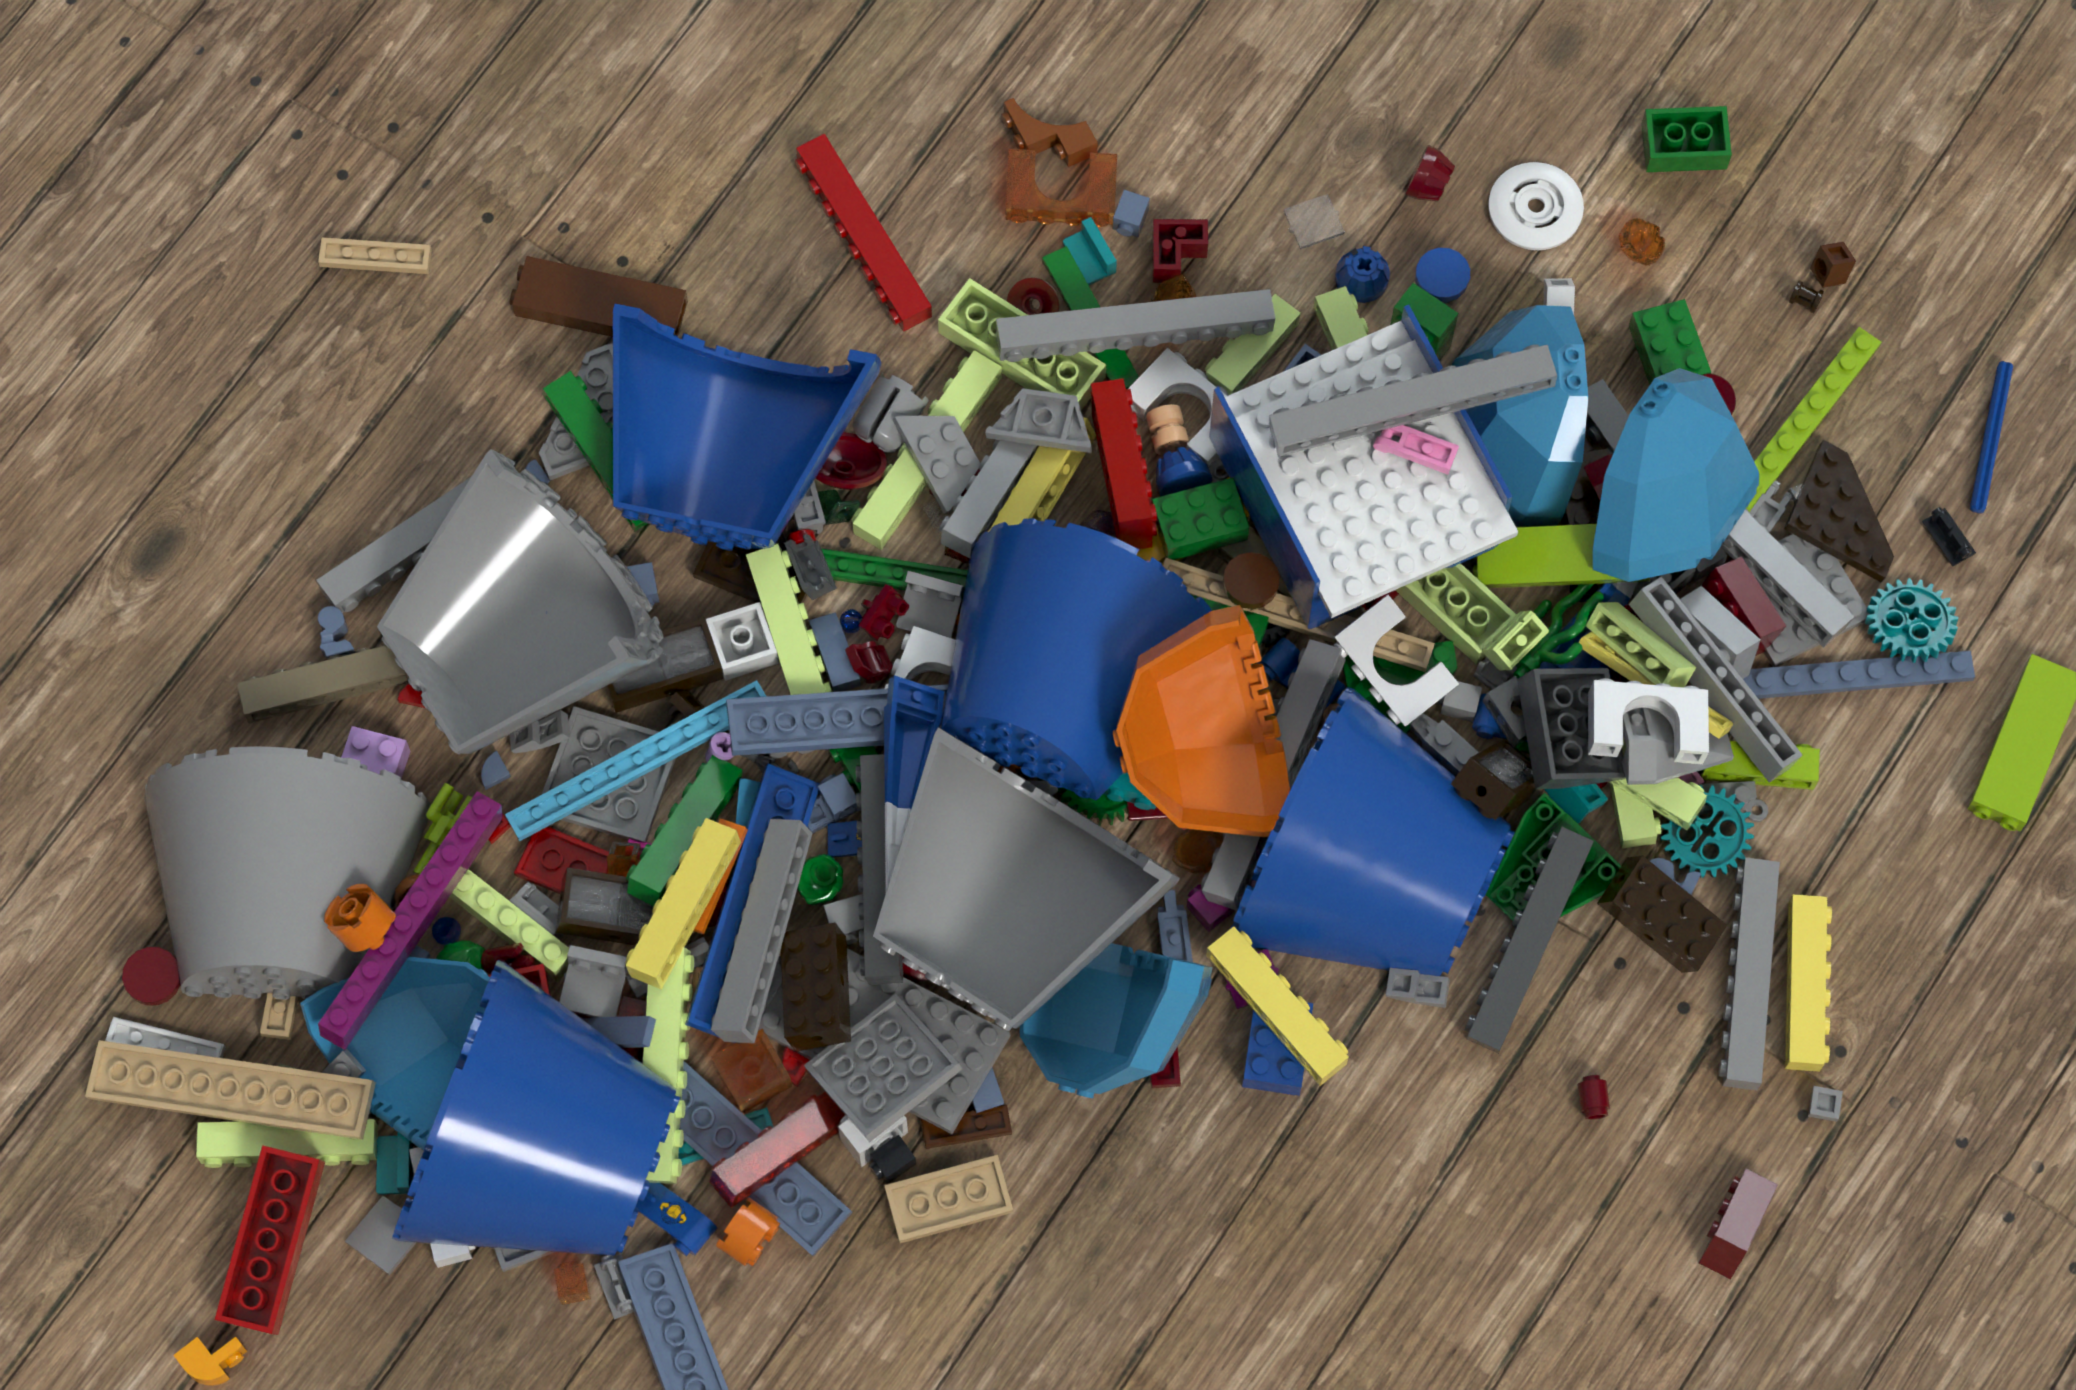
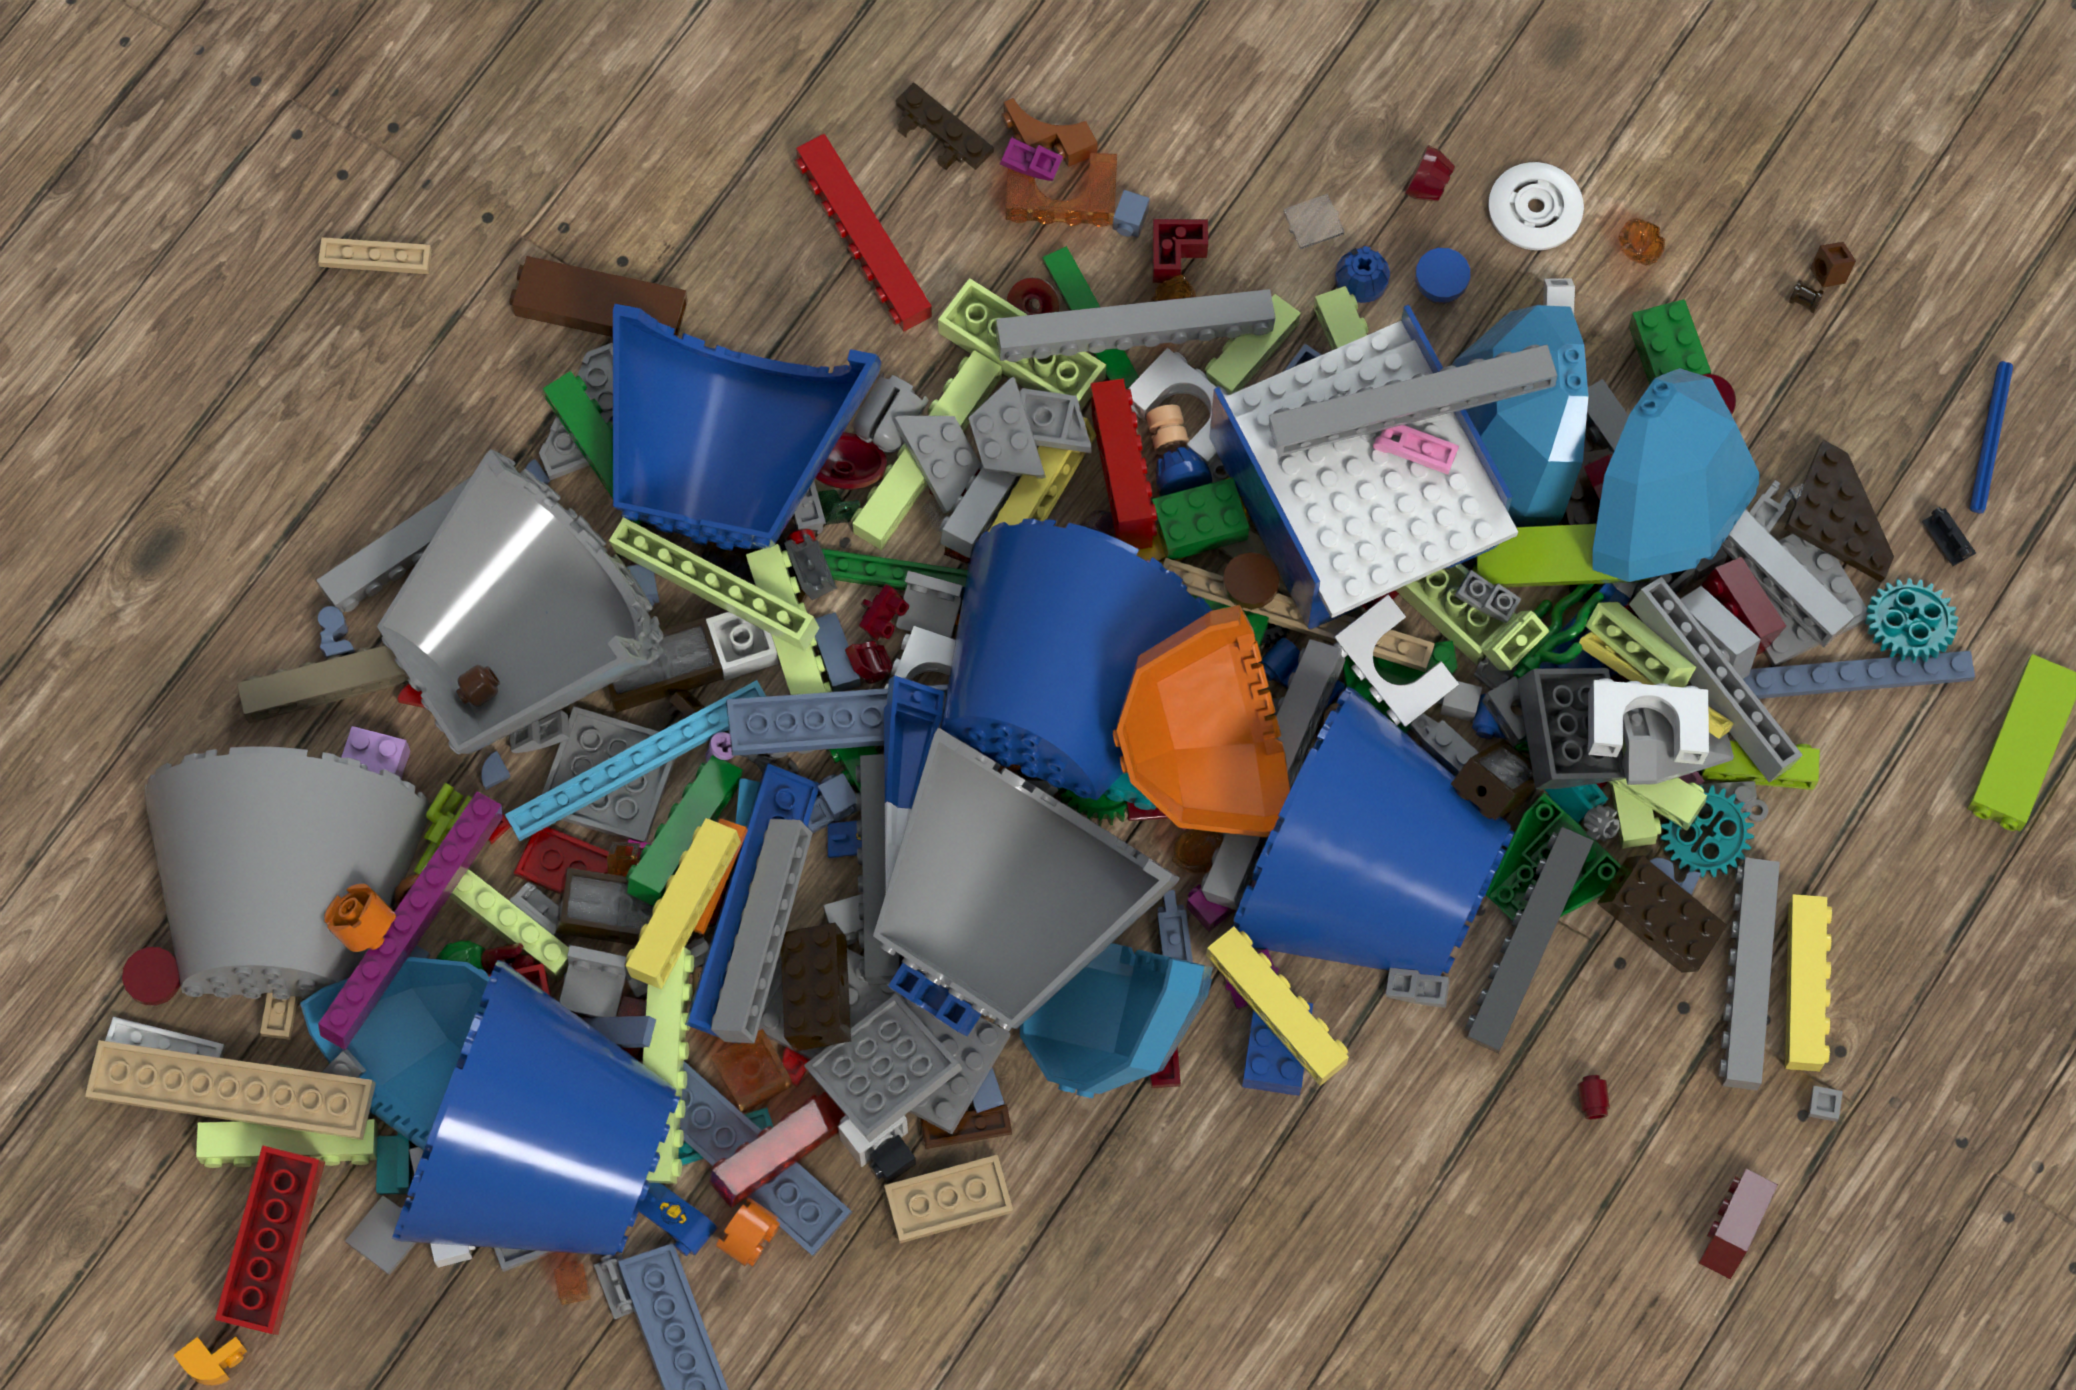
(446, 930): clear blue plate -> none
(477, 685): none -> reddish brown head
(714, 584): none -> yellowish green brick
(820, 879): green hair -> none
(850, 625): clear blue hinge -> none
(935, 999): none -> blue arch
(957, 137): none -> dark brown hinge
(1005, 434): none -> light grey wing
(1030, 161): none -> magenta slope
(1091, 252): teal panel -> none
(1434, 317): green brick -> none
(1487, 598): none -> light grey slope
(1601, 823): none -> light grey gear
(1686, 139): green brick -> none
(1813, 409): lime plate -> none

